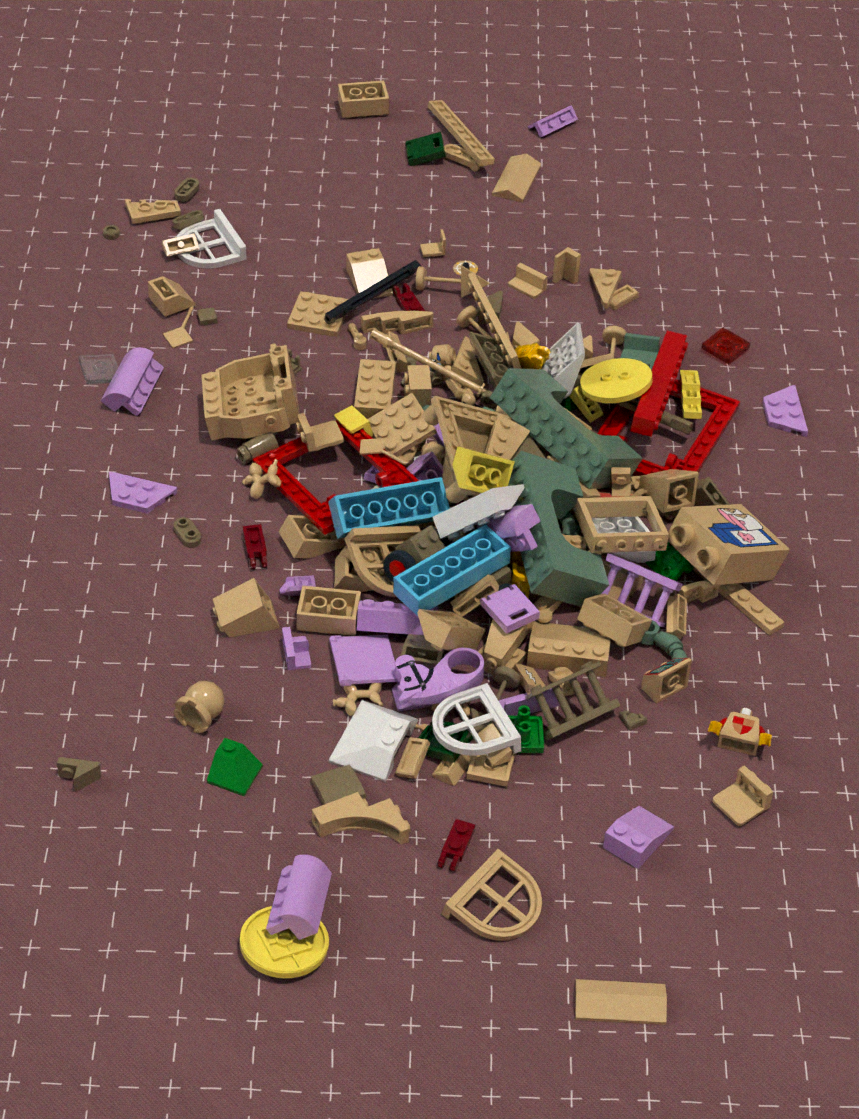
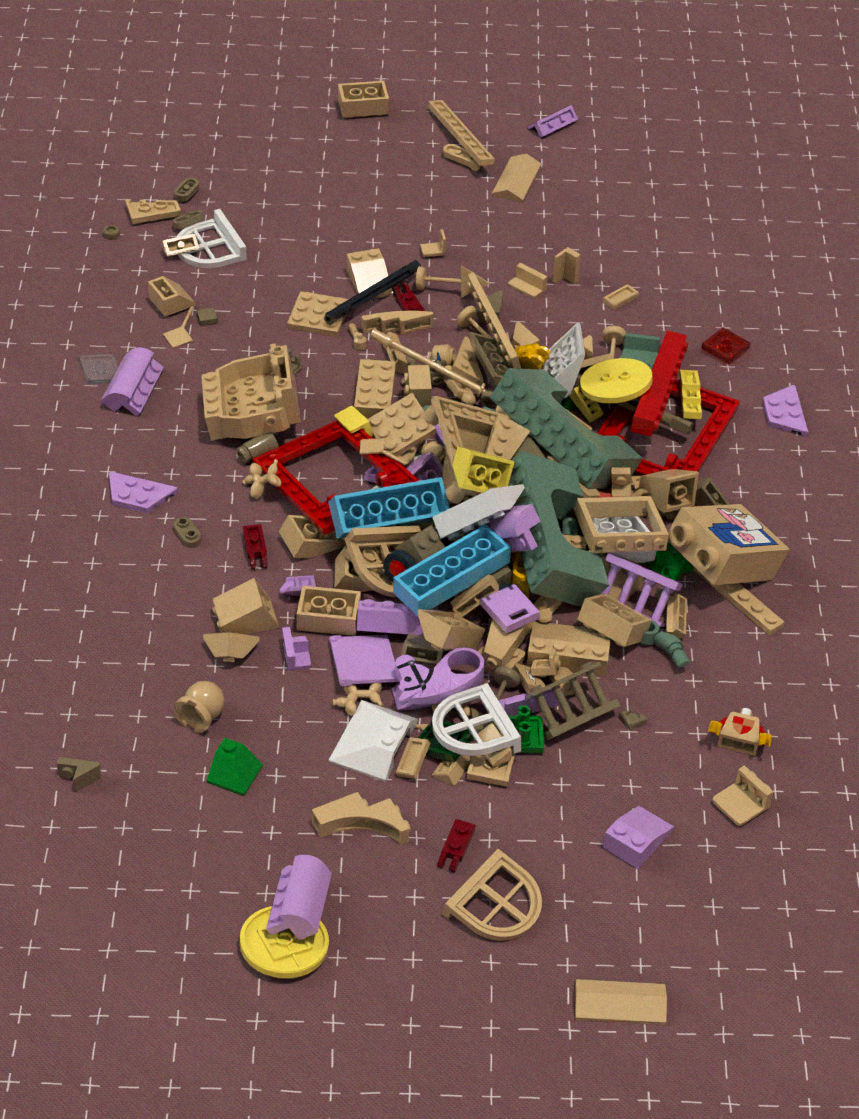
(230, 645): none -> tan slope
(320, 435): tan bracket -> none
(337, 784): dark tan slope -> none
(422, 149): dark green container -> none
(467, 264): piece -> none
(546, 667): none -> tan bracket
(605, 283): tan wing -> none
(667, 679): tan slope -> none
(702, 590): tan slope -> none

